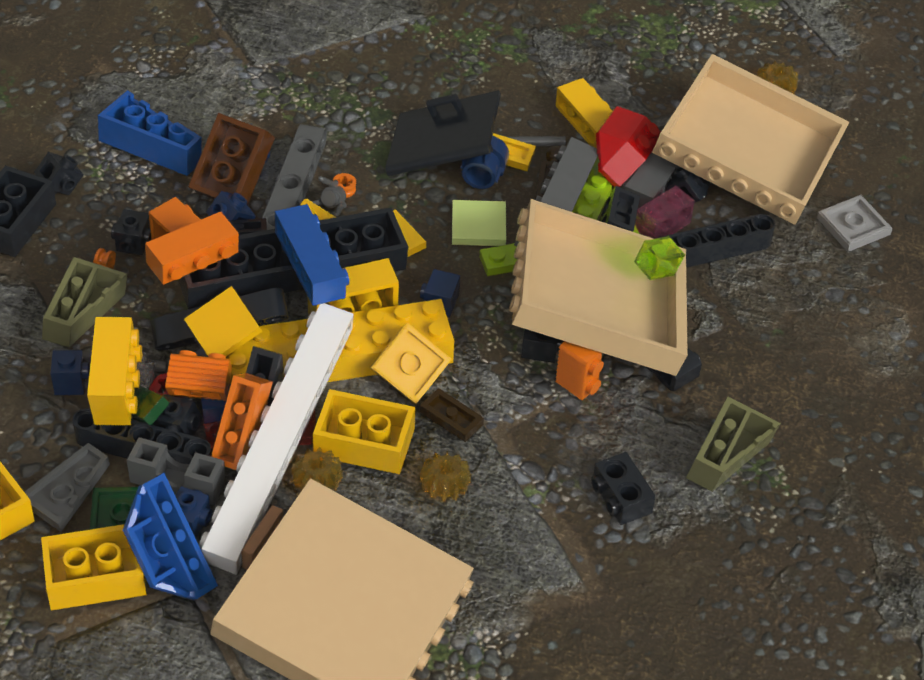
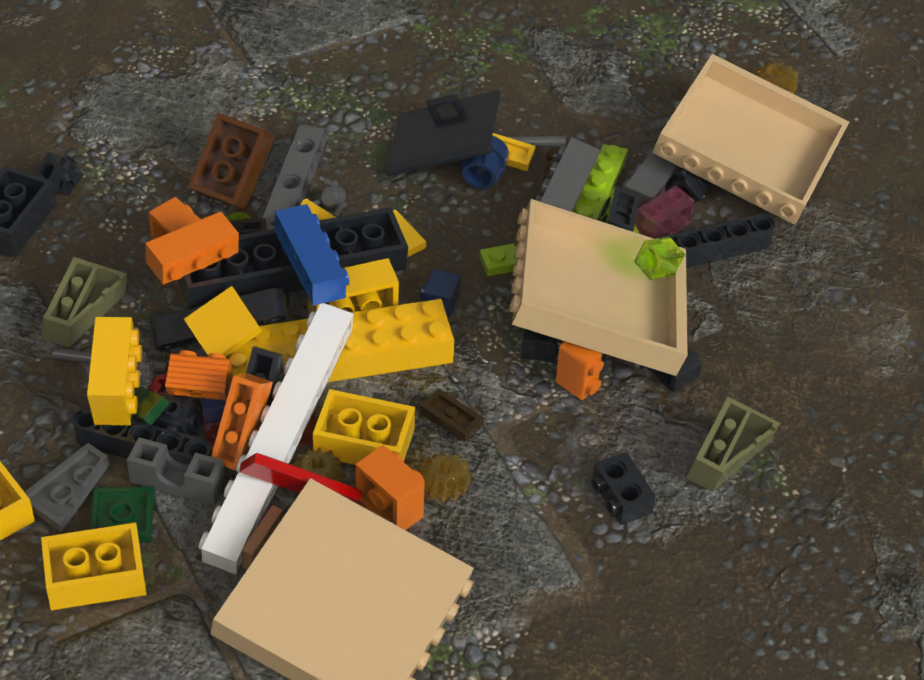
(69, 372): dark blue brick -> none
(105, 258): orange bush -> none
(131, 232): black brick -> none
(149, 134): blue wedge -> none
(166, 542): blue wedge -> none
(195, 508): dark blue brick -> none
(232, 206): dark blue brick -> none
(292, 477): none -> red tile
(349, 181): orange bush -> none
(390, 487): none -> orange brick
(411, 363): yellow tile -> none
(478, 223): yellowish green tile -> none
(582, 108): yellow brick -> none
(624, 144): red wedge -> none
(854, 223): light grey tile -> none

